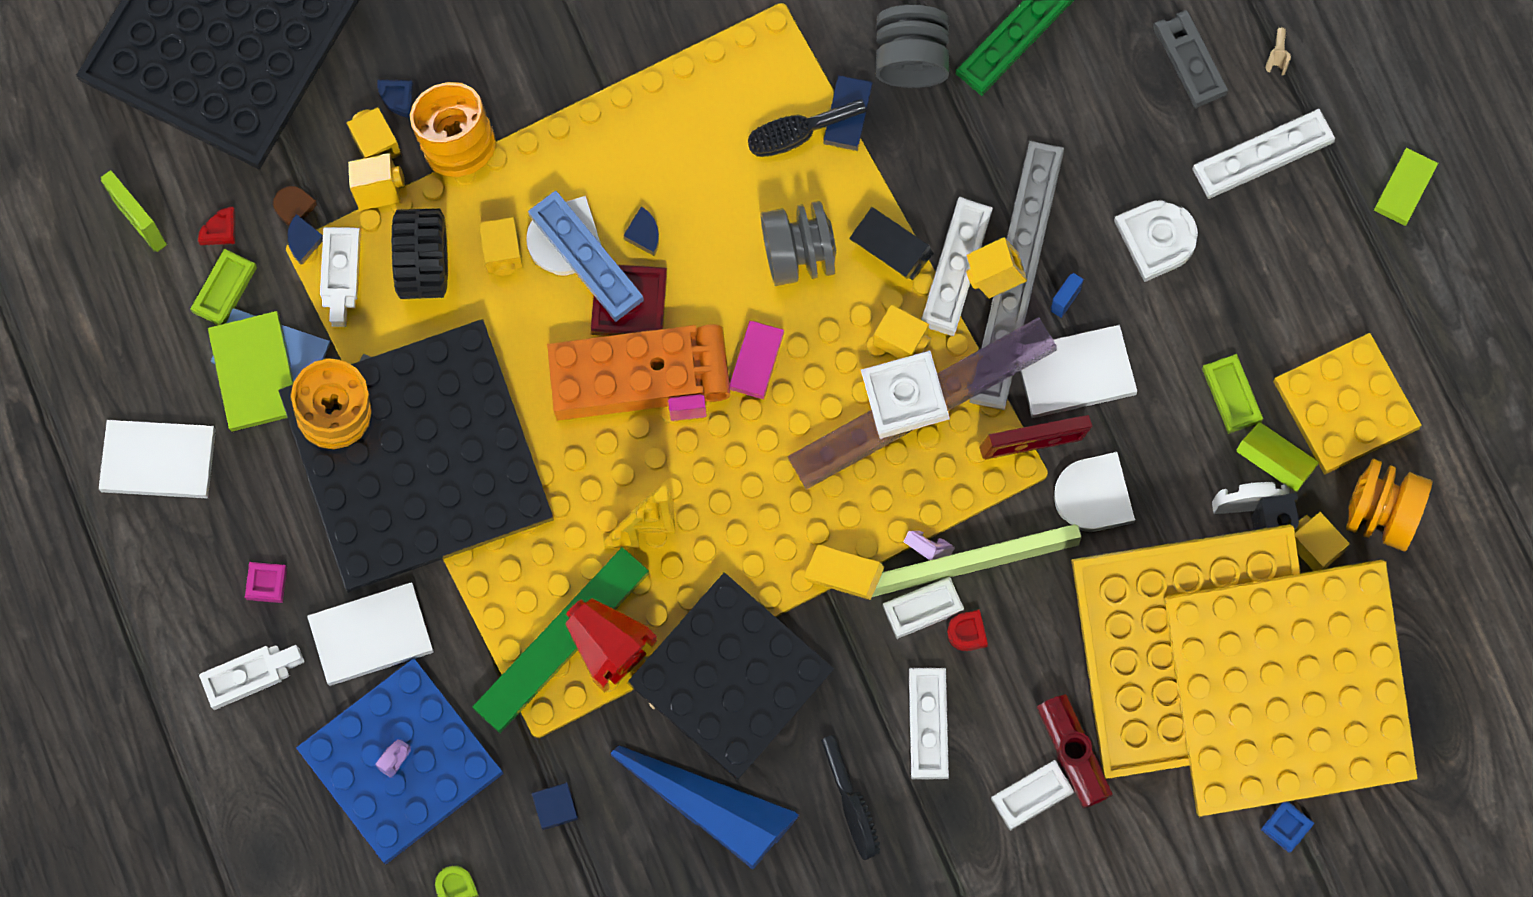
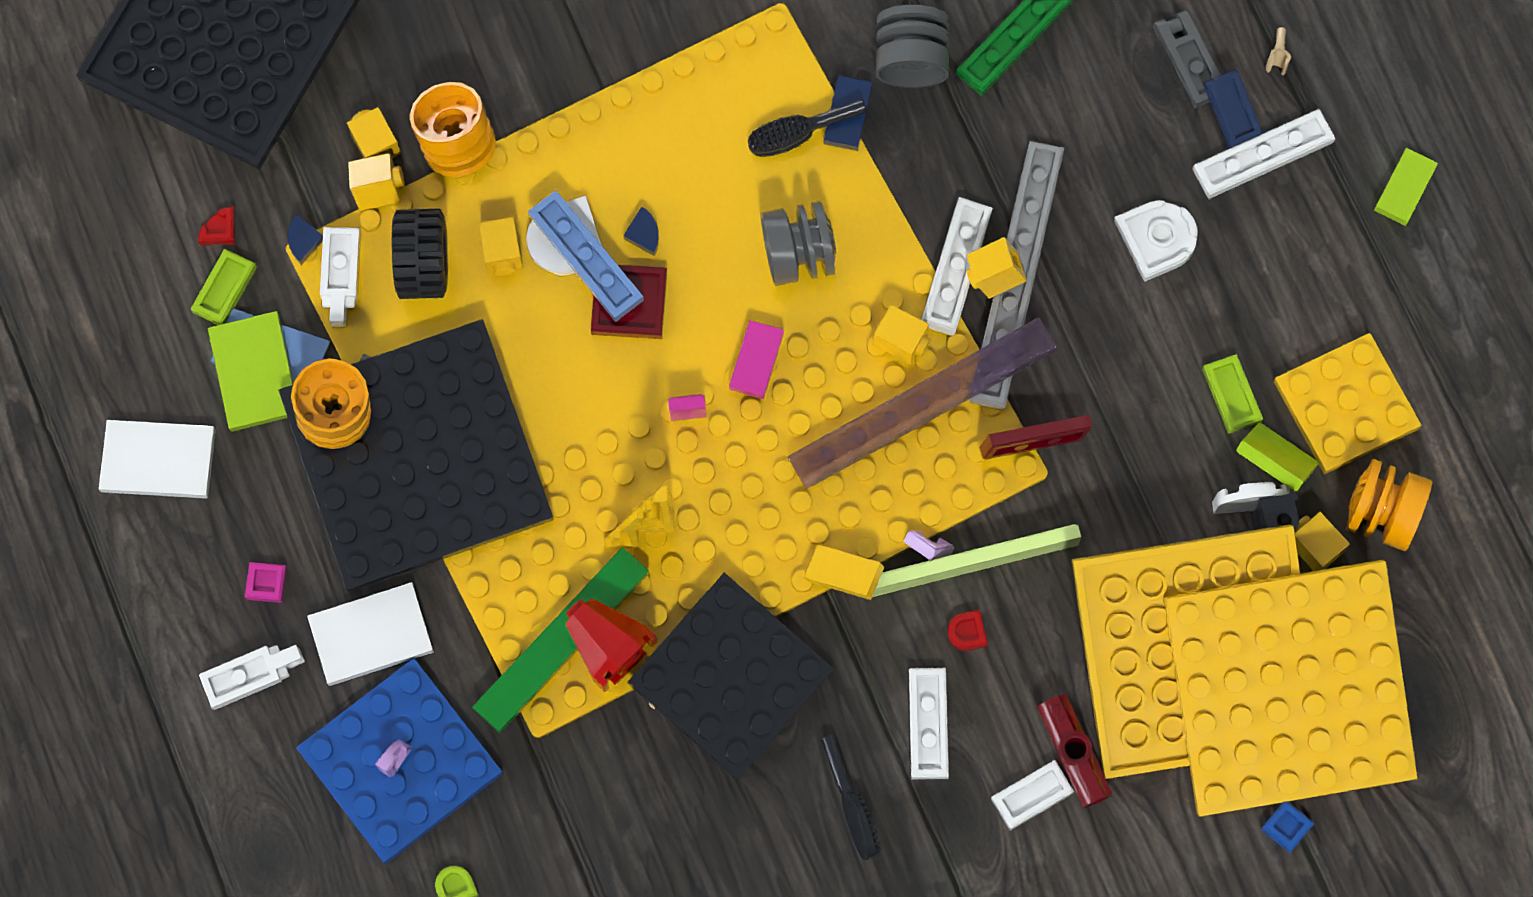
(133, 211): lime tile -> none
(293, 201): reddish brown tile -> none
(397, 95): dark blue tile -> none
(554, 806): dark blue tile -> none
(619, 375): orange hinge -> none
(732, 817): blue wedge -> none
(892, 244): black hinge -> none
(905, 394): white tile -> none
(923, 607): white tile -> none
(1066, 295): blue tile -> none
(1081, 373): white tile -> none
(1094, 494): white tile -> none
(1232, 108): none -> dark blue tile

